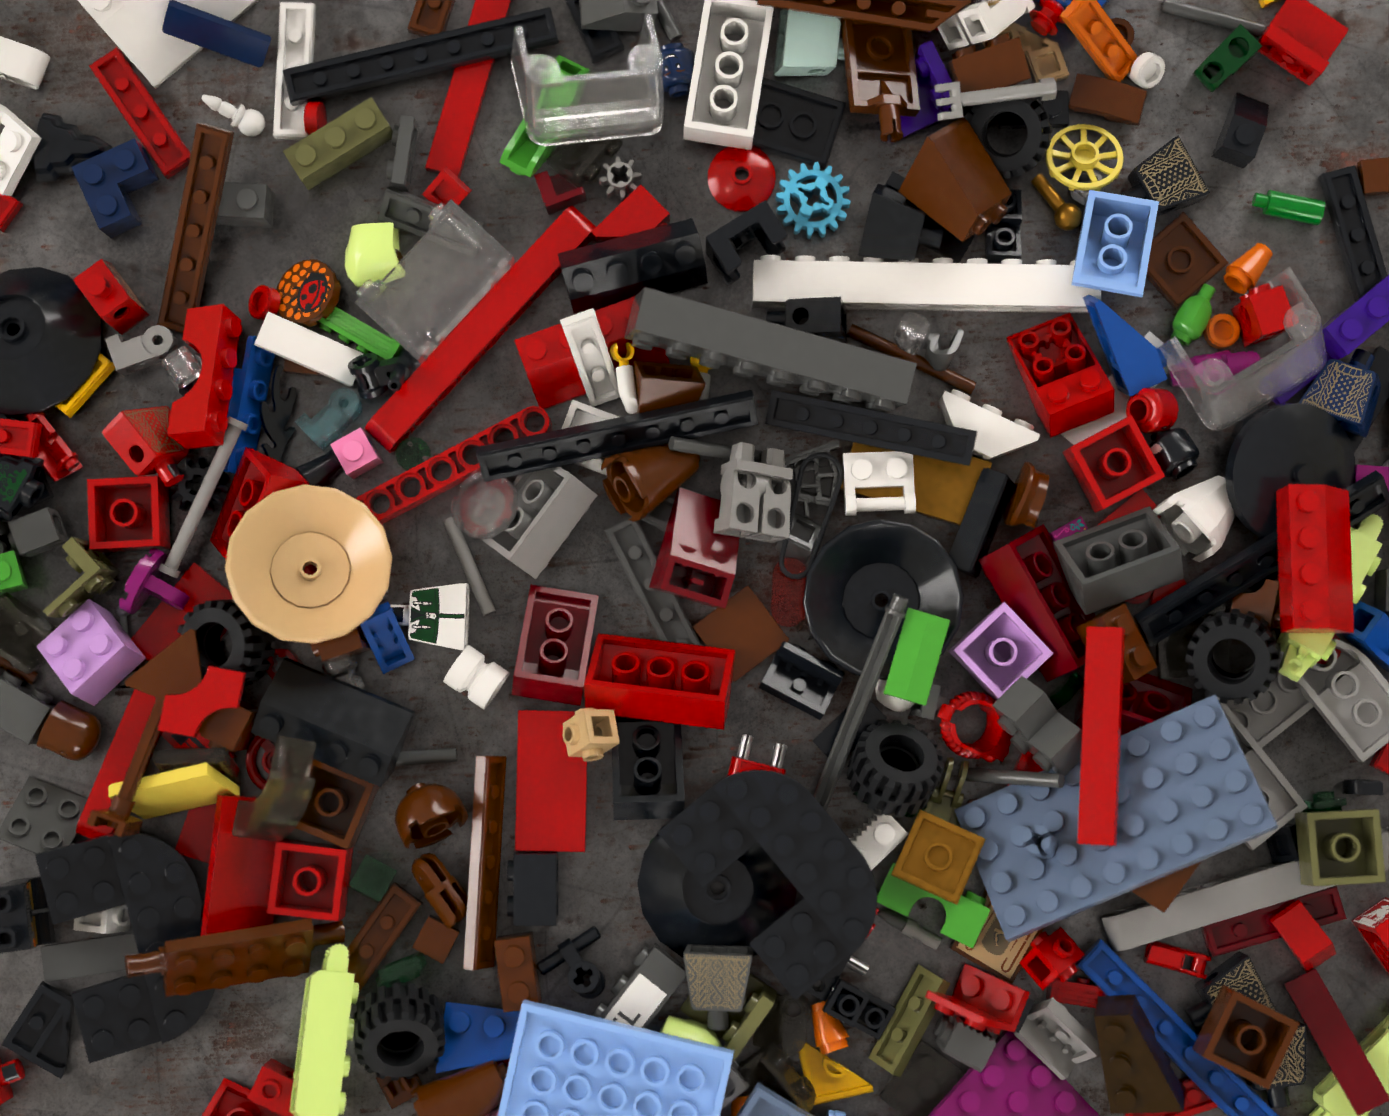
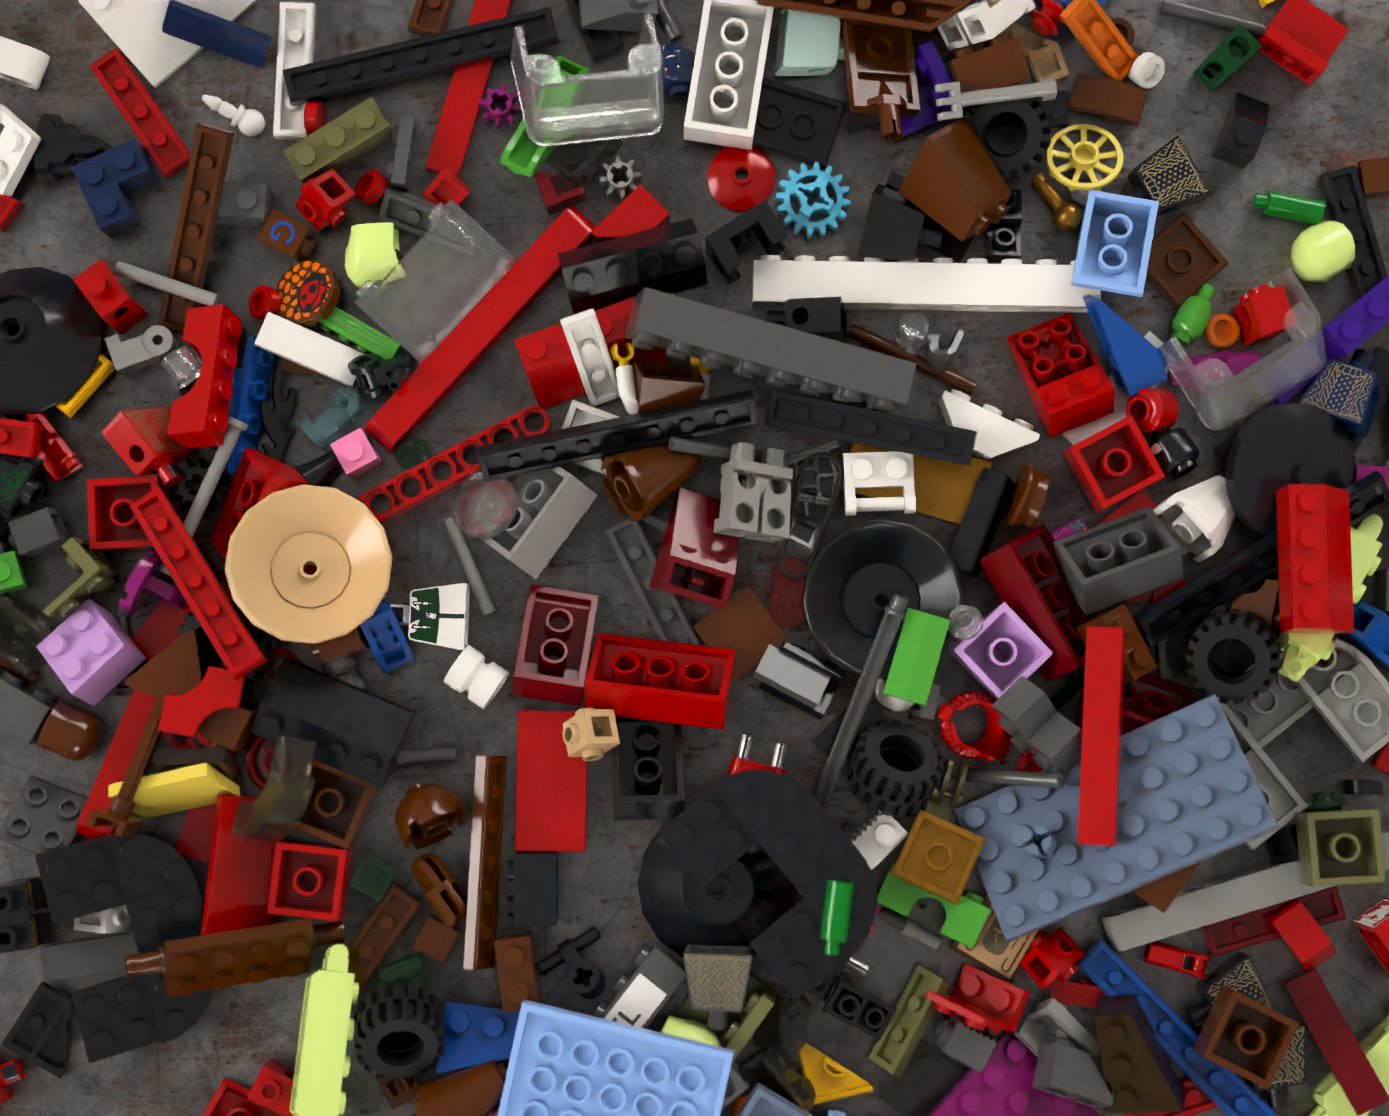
(166, 284): none -> light grey bar
(198, 583): none -> red tile
(287, 236): none -> reddish brown brick
(325, 200): none -> red brick
(371, 187): none -> red tile
(498, 116): none -> magenta gear
(791, 676): none -> tile
(828, 1031): orange cone -> none
(836, 914): none -> green cylinder
(965, 622): none -> clear plate
(1070, 1075): none -> dark grey slope
(1247, 269): orange cone -> none
(1322, 252): none -> yellowish green piece

